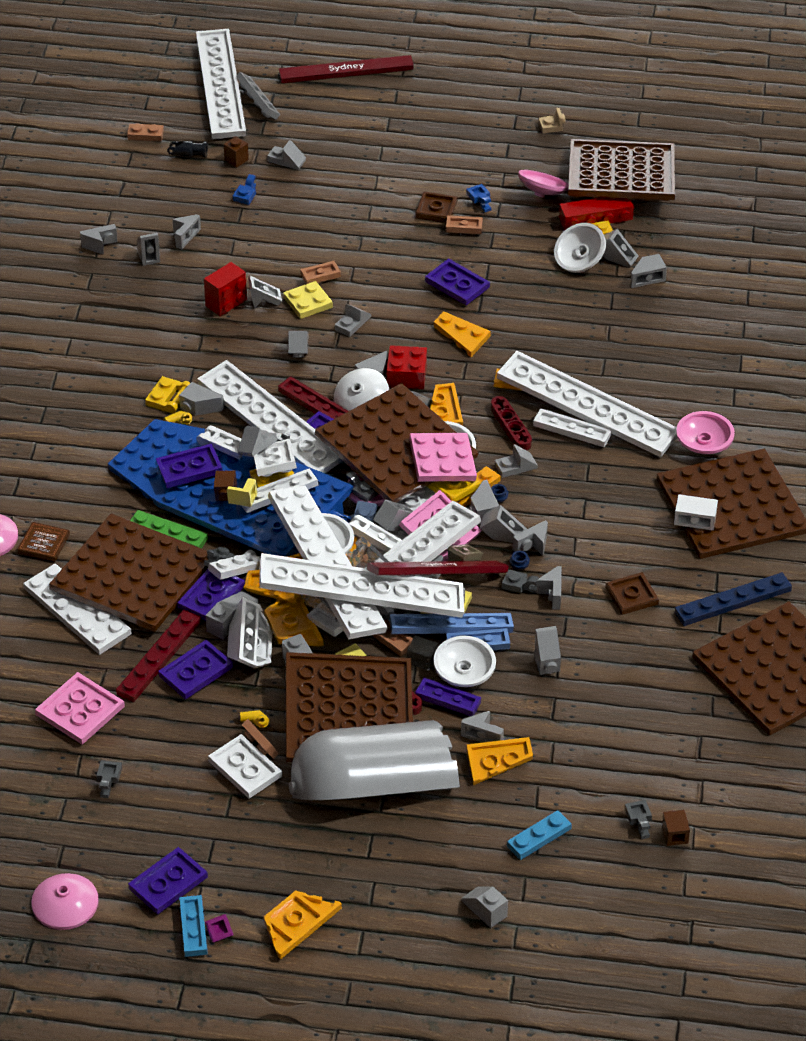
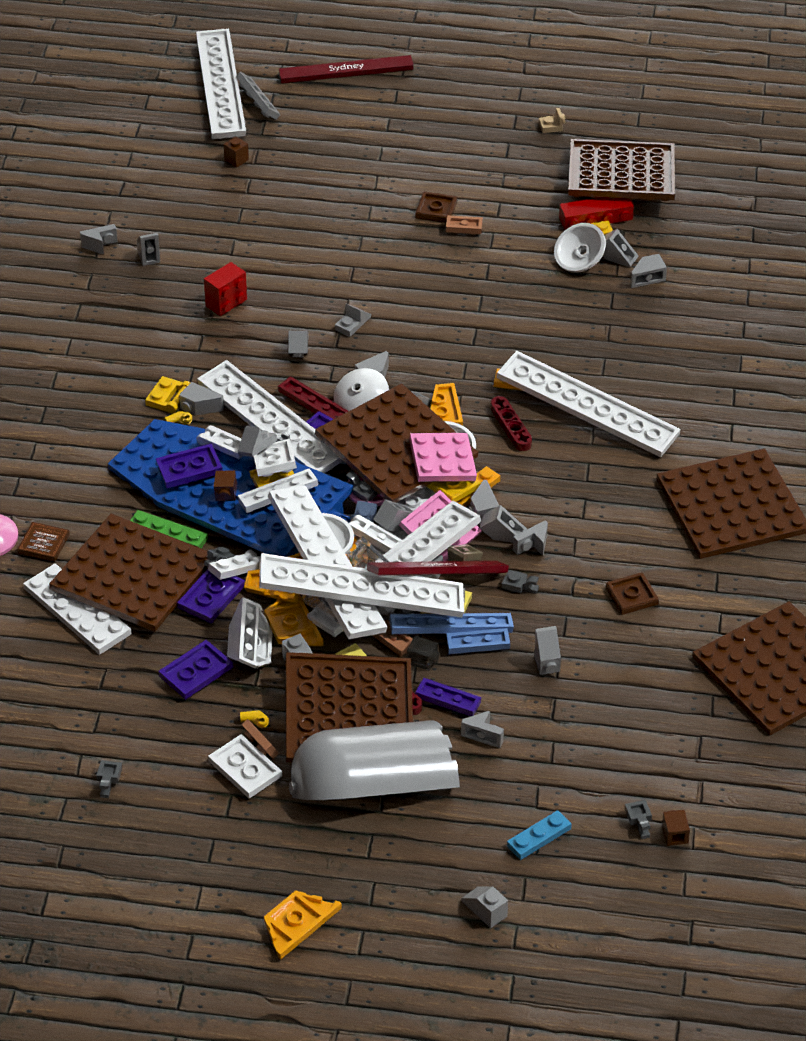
(65, 909): bright pink dish -> none
(79, 708): bright pink plate -> none
(145, 132): nougat plate -> none
(158, 655): dark red plate -> none
(168, 880): dark purple plate -> none
(185, 229): light grey slope -> none
(188, 148): black piece -> none
(193, 926): dark azure plate -> none
(219, 928): magenta slope -> none
(221, 614): light grey slope -> none
(243, 496): light yellow panel -> none
(246, 193): blue plate -> none
(262, 290): light grey slope -> none
(288, 156): light grey slope -> none
(308, 299): light yellow plate -> none
(320, 272): nougat plate -> none
(407, 366): red brick -> none
(457, 281): dark purple plate -> none
(462, 332): light orange wing -> none
(464, 661): white dish -> none
(480, 194): blue plate -> none
(496, 757): light orange wing -> none
(500, 492): dark blue plate -> none
(517, 463): light grey slope -> none
(519, 560): dark blue plate -> none
(542, 183): bright pink dish -> none
(551, 584): light grey slope -> none
(572, 427): white plate -> none
(695, 512): white brick -> none
(705, 432): bright pink dish -> none
(733, 599): dark blue plate -> none

